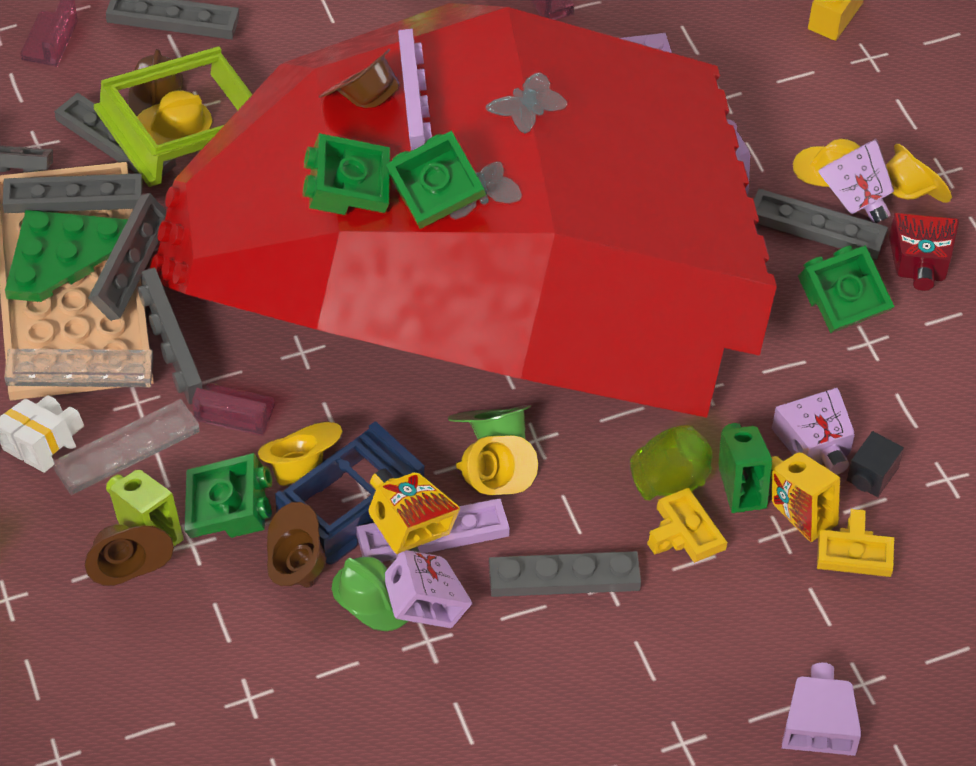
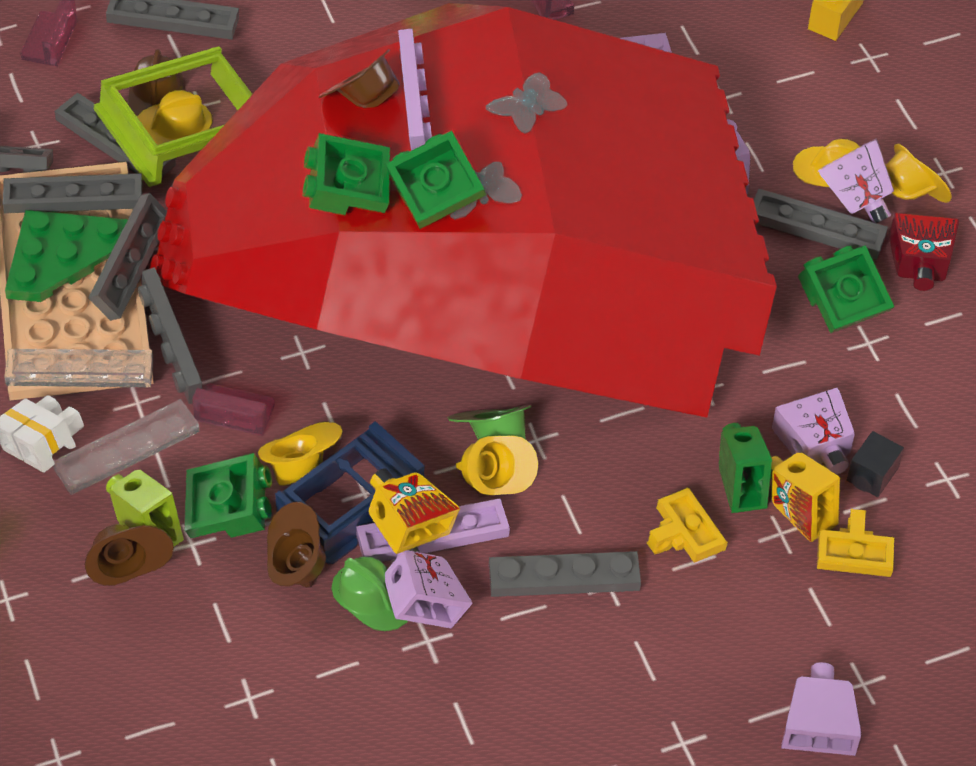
(671, 462): clear neon green helmet -> none

